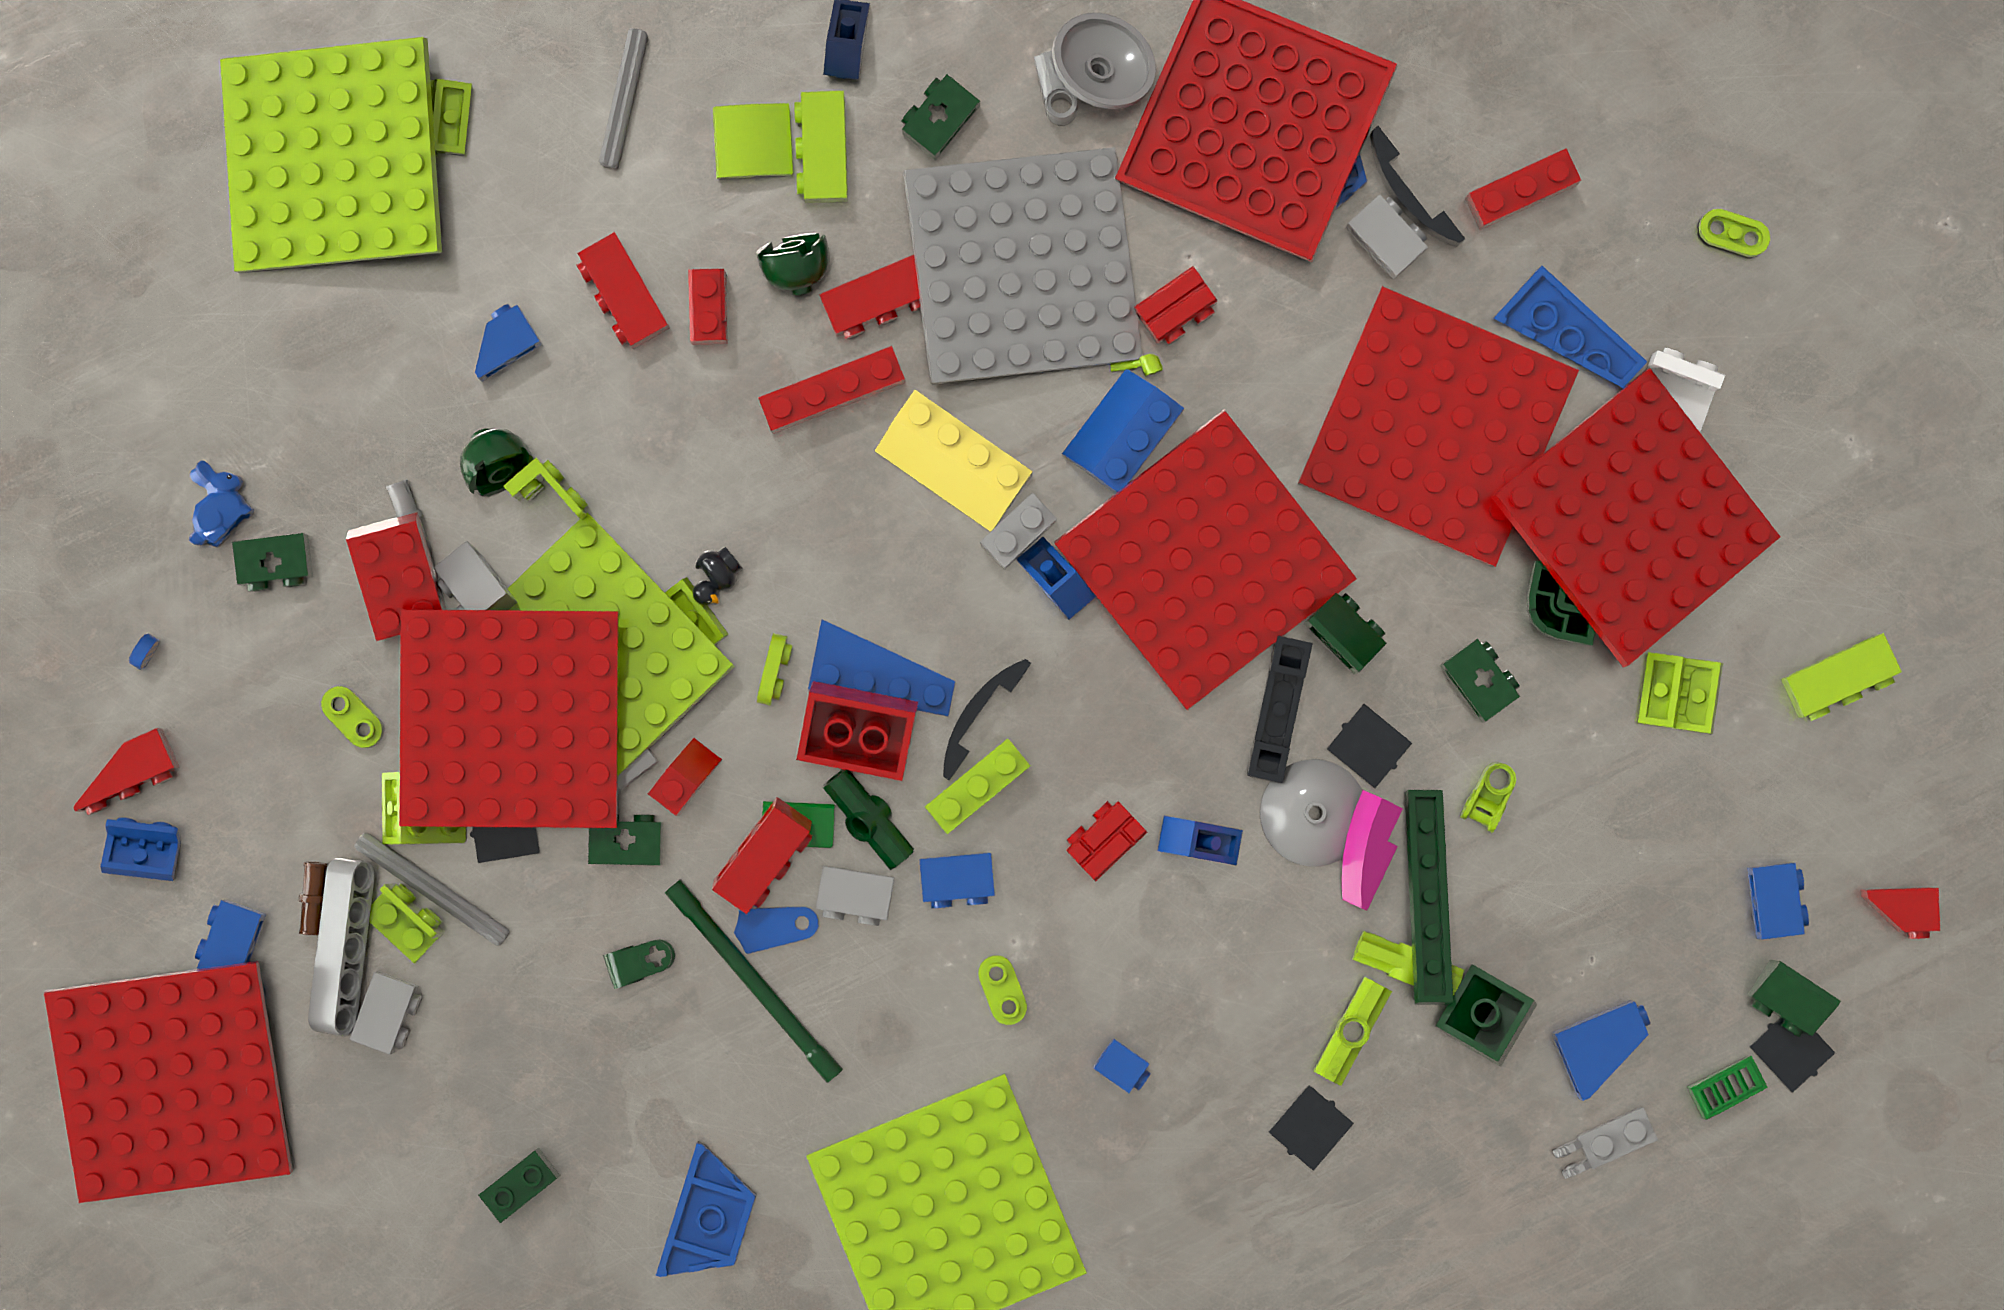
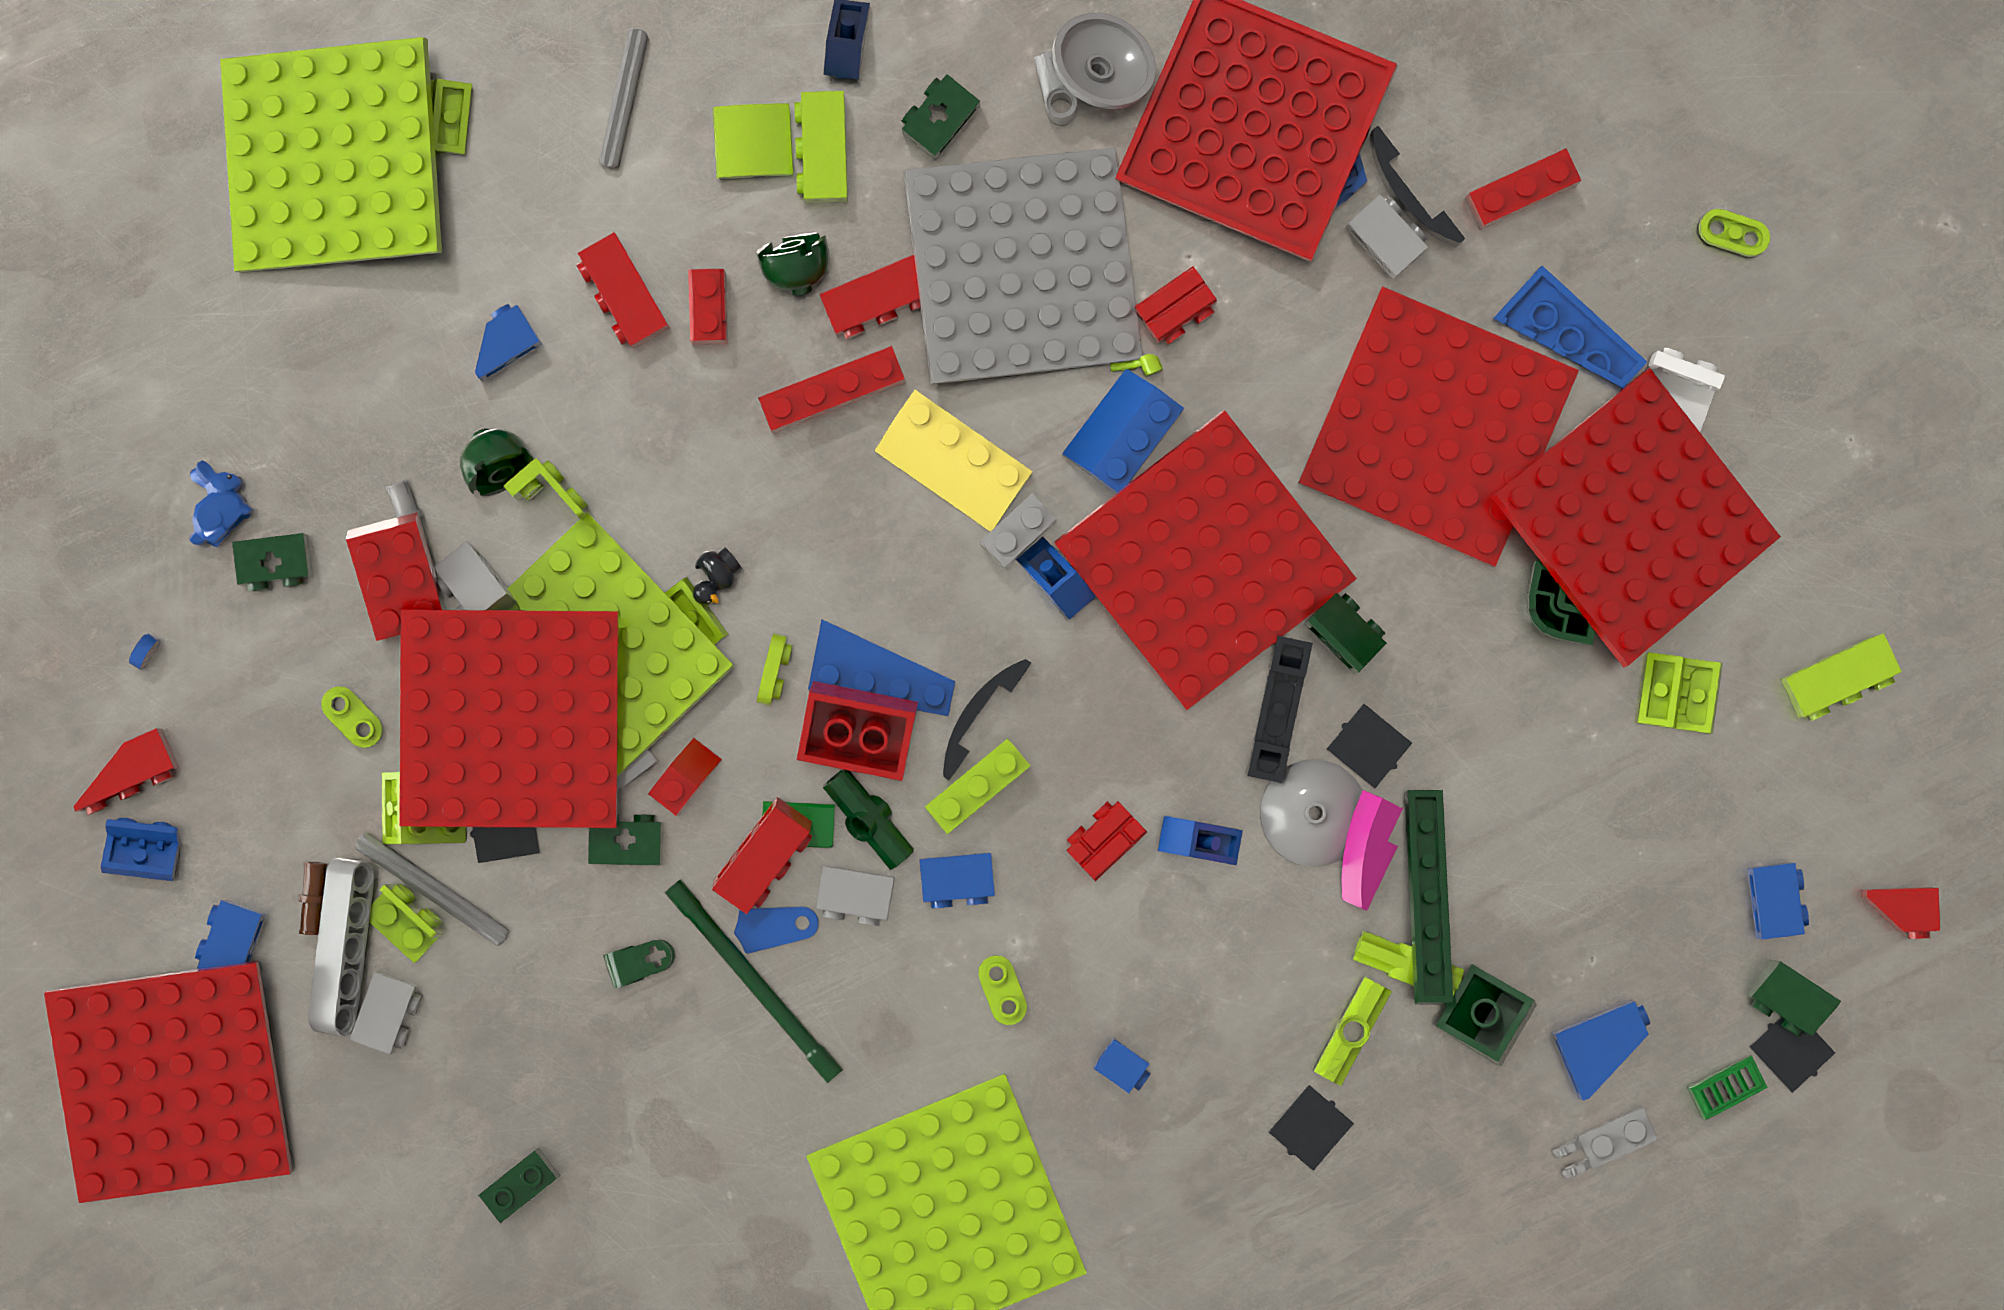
(707, 1218): blue wing -> none
(1483, 700): dark green brick -> none
(1489, 798): lime piece -> none

